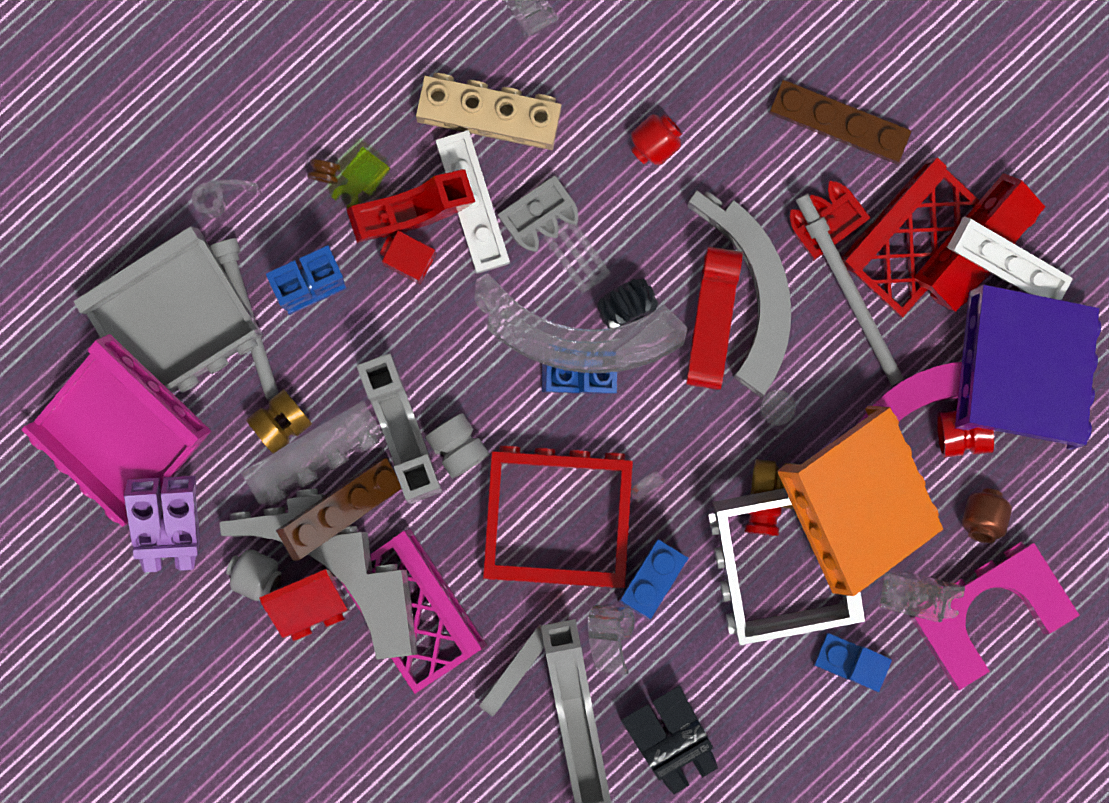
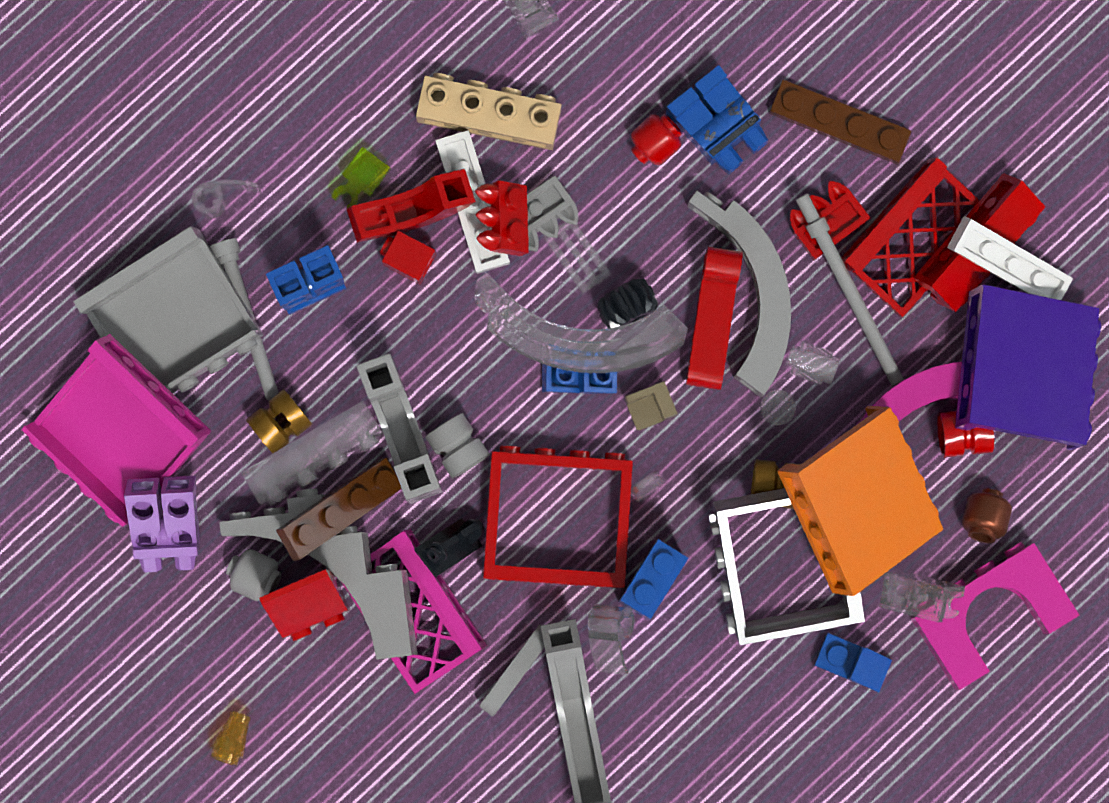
(231, 740): none -> clear yellow cone
(324, 171): reddish brown bush -> none
(451, 545): none -> black hinge
(505, 216): none -> red plate
(650, 406): none -> dark tan panel
(678, 747): black hips -> none
(722, 130): none -> blue hips
(764, 522): red wheel -> none
(812, 363): none -> clear brick

